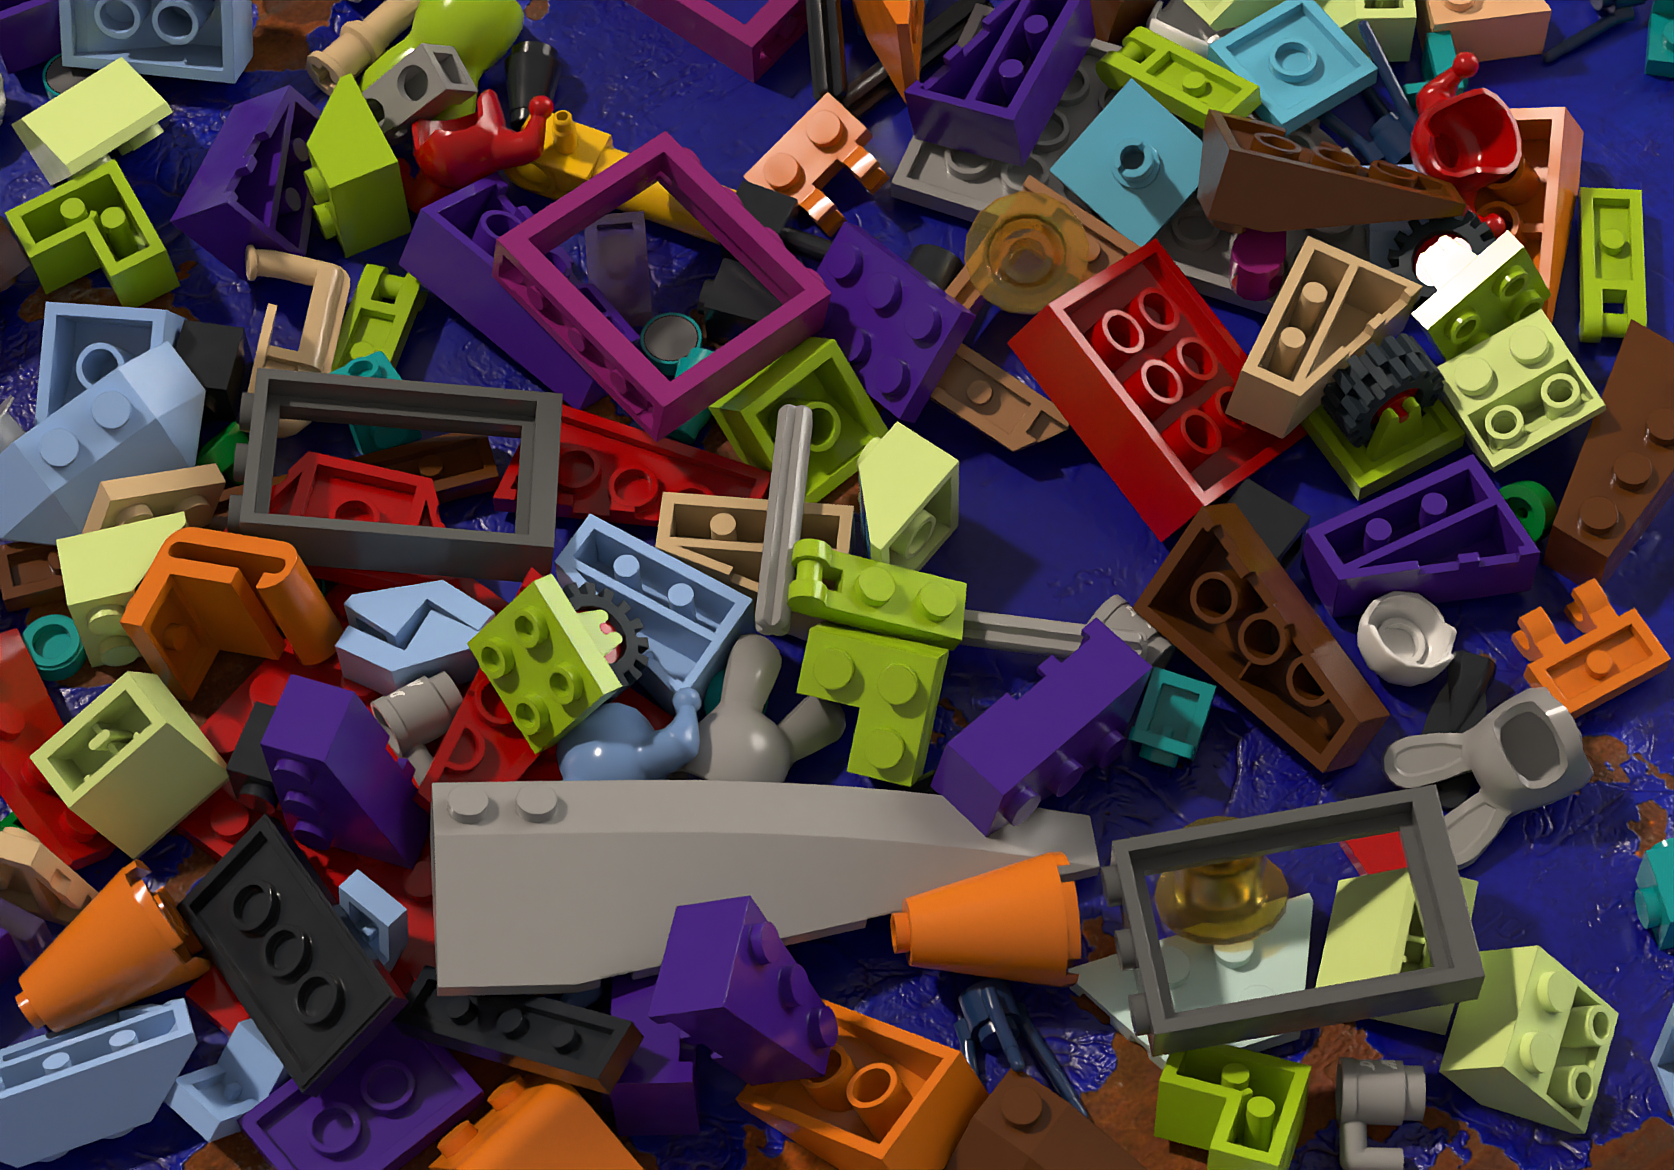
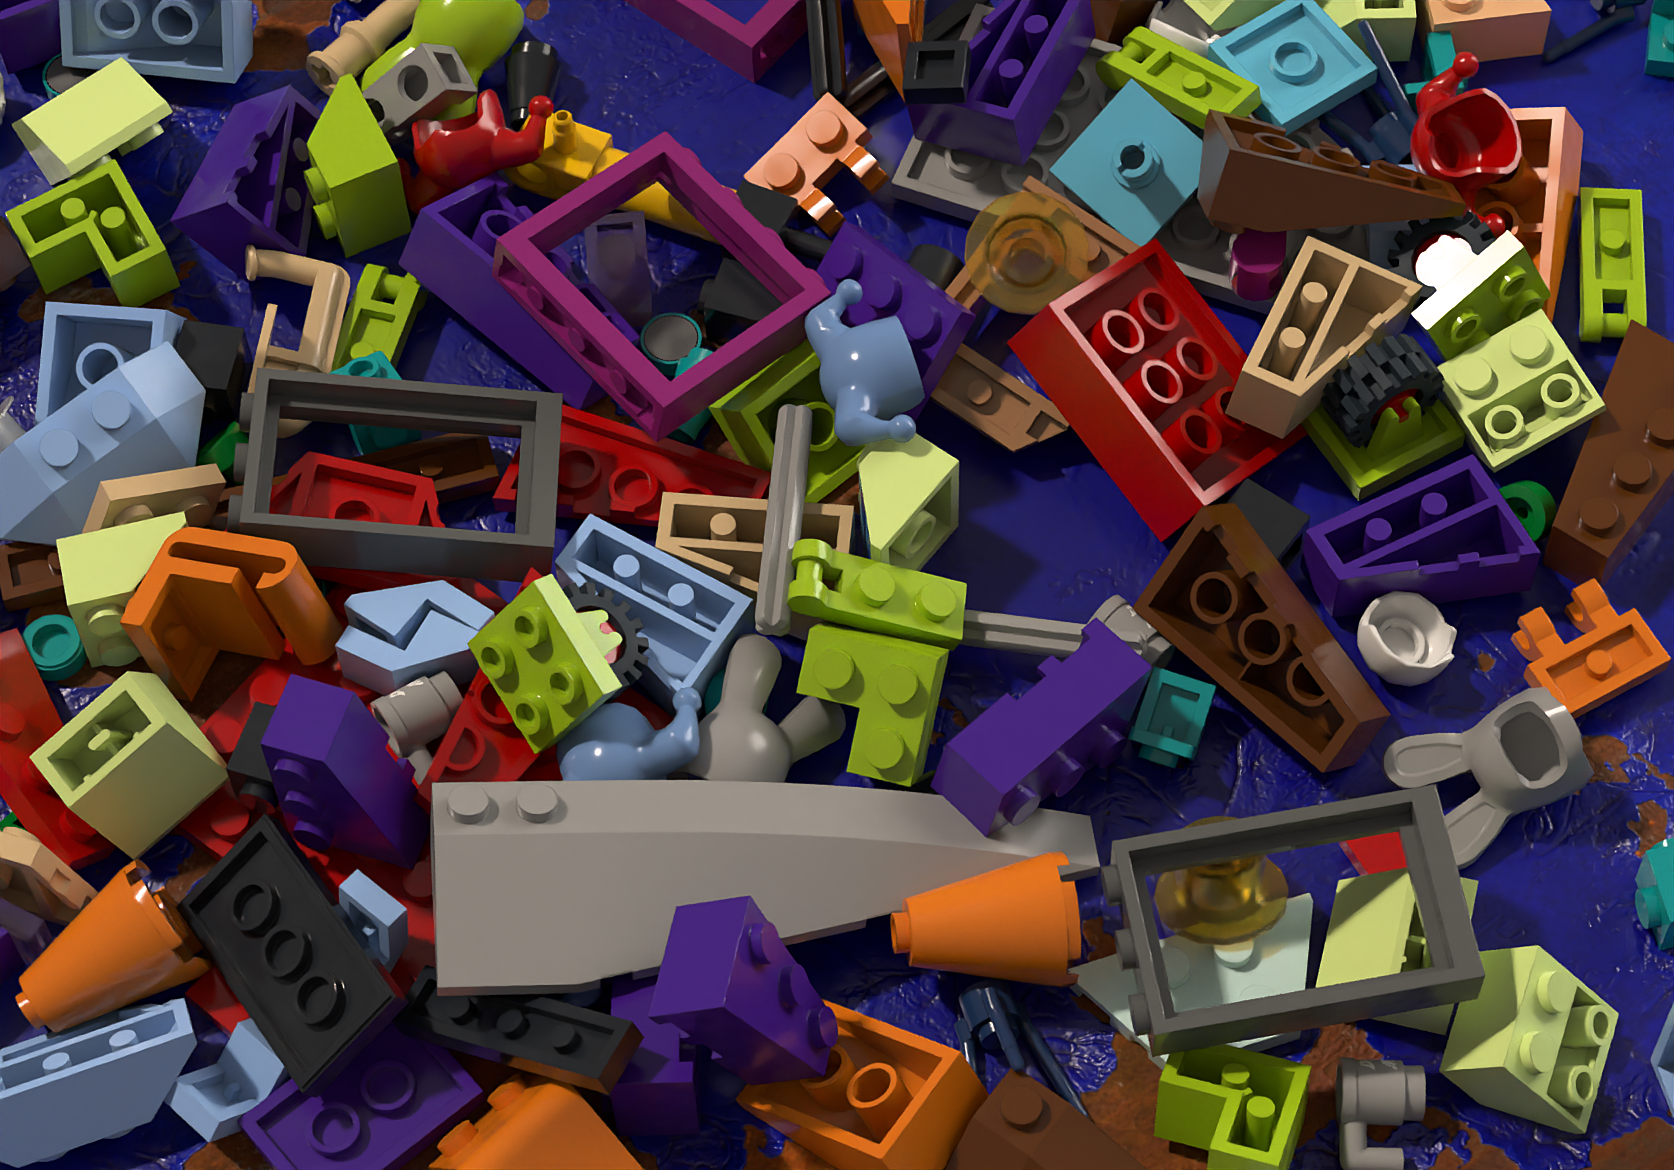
(864, 371): none -> medium blue piece
(936, 72): none -> black plate
(1458, 709): black piece -> none

